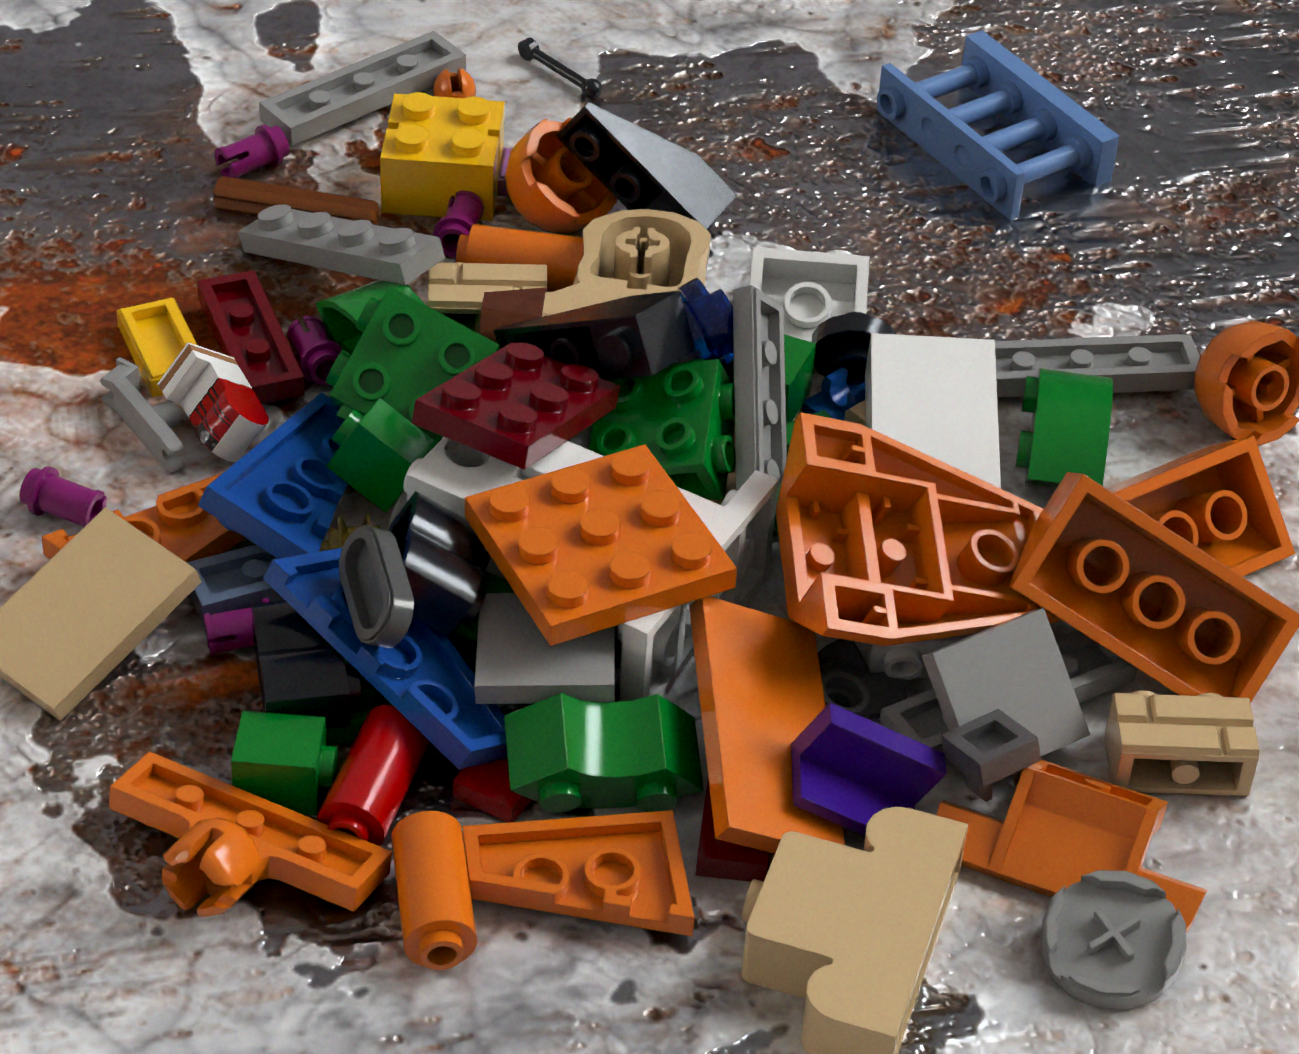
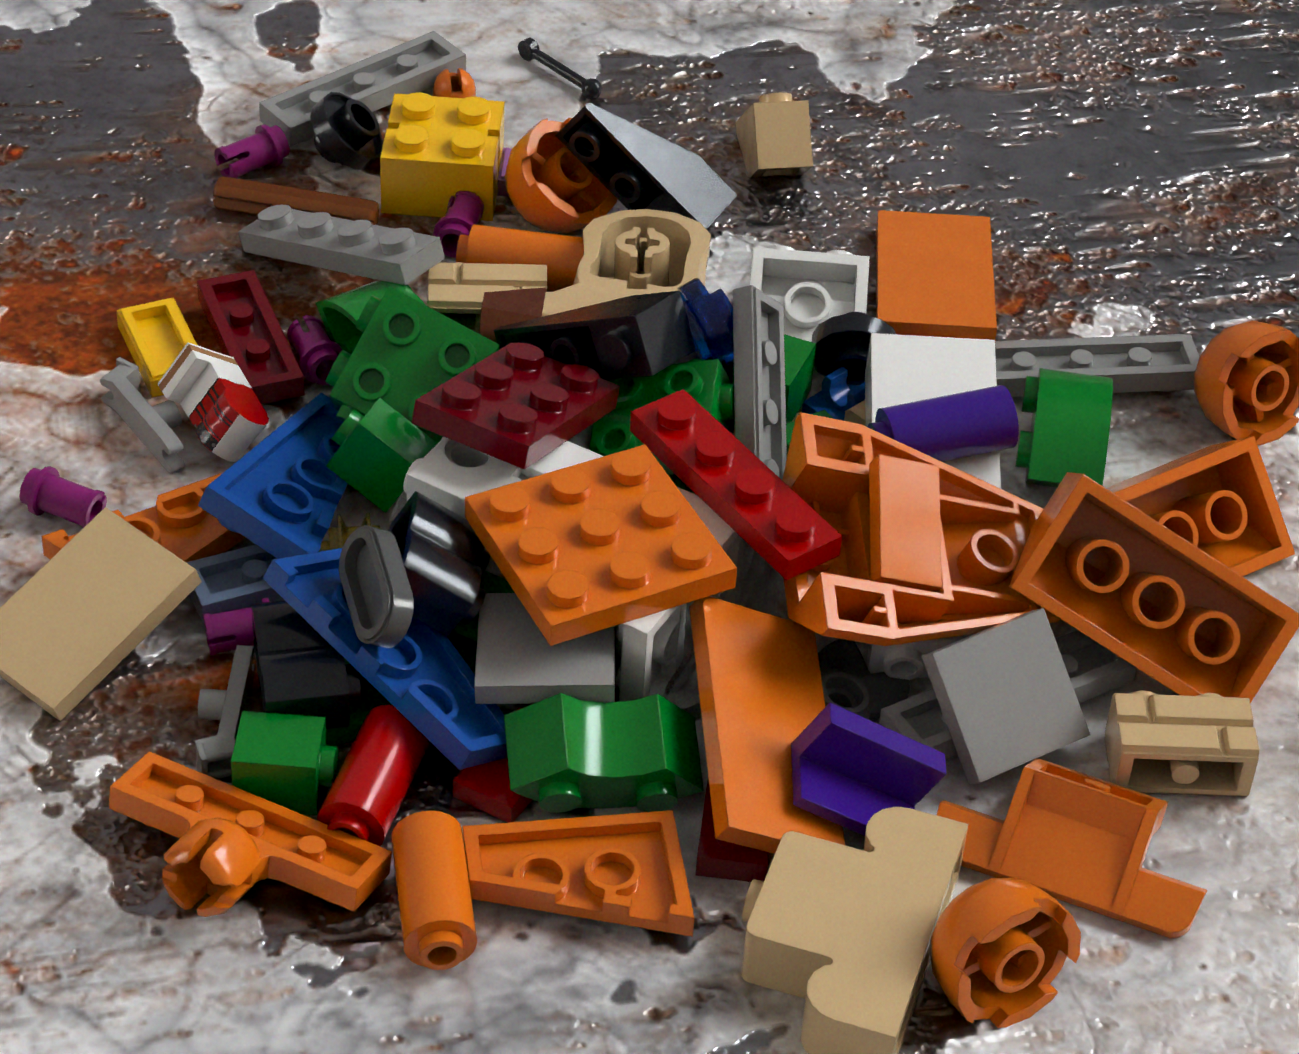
(215, 752): none -> light grey piece
(346, 131): none -> black plate
(736, 484): none -> red plate
(776, 136): none -> tan slope
(905, 523): none -> orange tile
(935, 274): none -> orange tile
(953, 423): none -> dark purple brick
(990, 751): flat silver tile -> none
(1002, 950): none -> orange cylinder
(1021, 95): medium blue fence -> none
(1113, 940): light grey tile -> none

